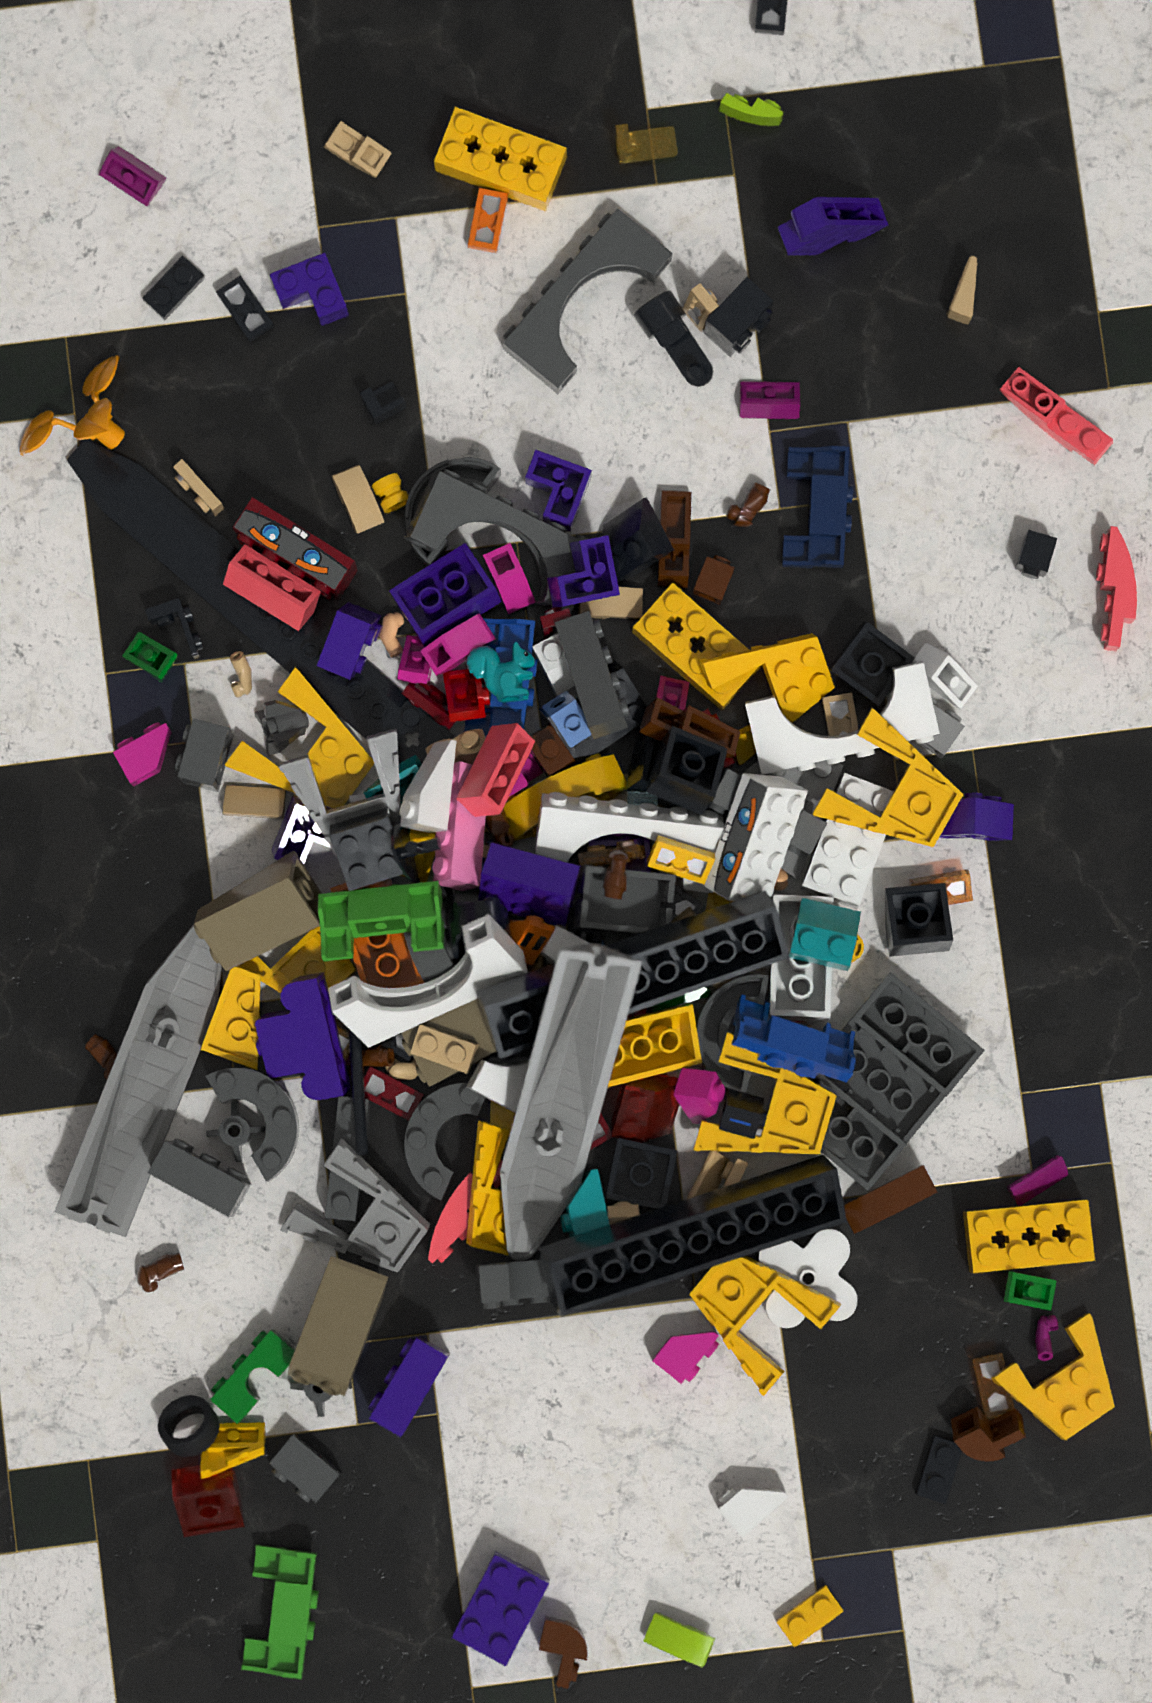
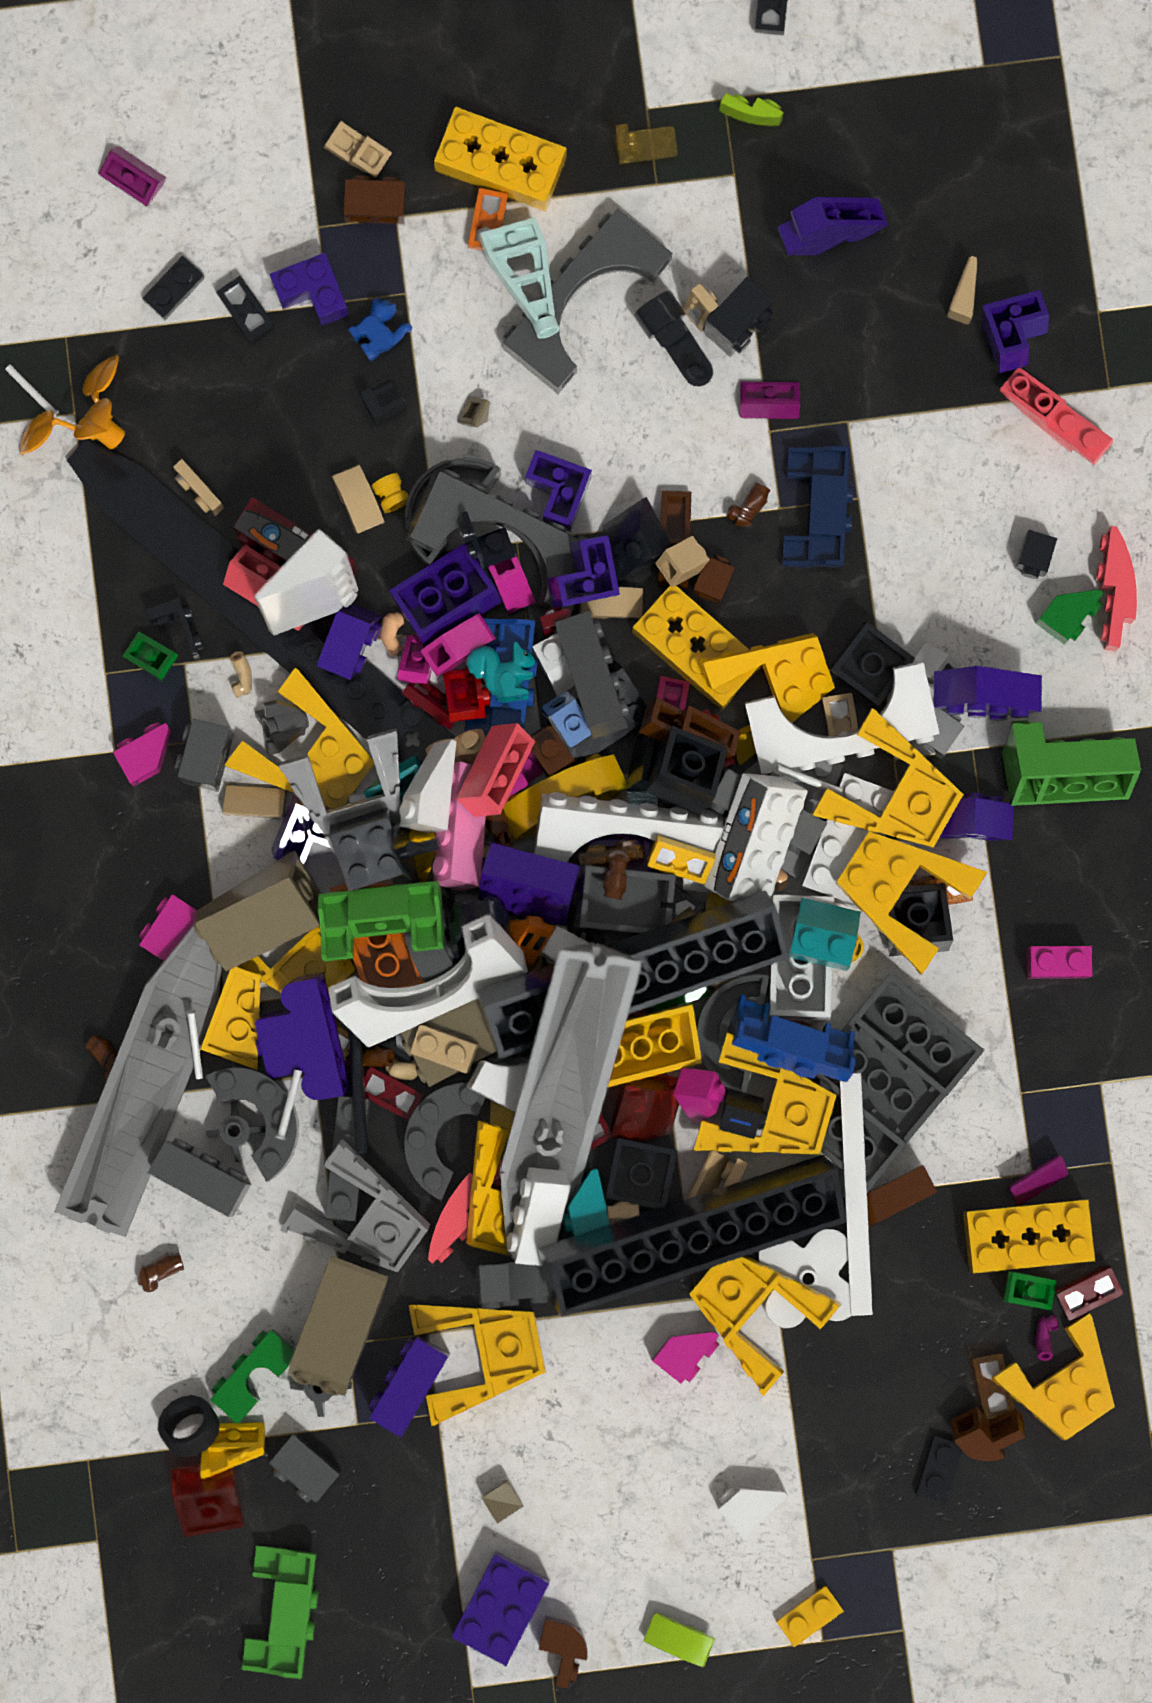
(30, 390): none -> white piece
(169, 927): none -> dark pink brick
(195, 1044): none -> white piece
(289, 1104): none -> white piece
(308, 586): none -> white slope
(374, 200): none -> reddish brown brick
(379, 335): none -> blue animal
(475, 412): none -> dark tan slope
(488, 548): none -> black bracket
(502, 1501): none -> dark tan slope
(507, 1350): none -> yellow wing
(517, 240): none -> light aqua plate
(538, 1215): none -> white brick
(682, 561): none -> tan brick
(807, 779): none -> white piece
(856, 1196): none -> white sticker
(880, 875): none -> yellow wing
(987, 692): none -> dark purple brick
(1010, 324): none -> dark purple brick
(1059, 962): none -> dark pink brick
(1067, 612): none -> green slope
(1067, 770): none -> bright green hinge
(1088, 1292): none -> dark red piece

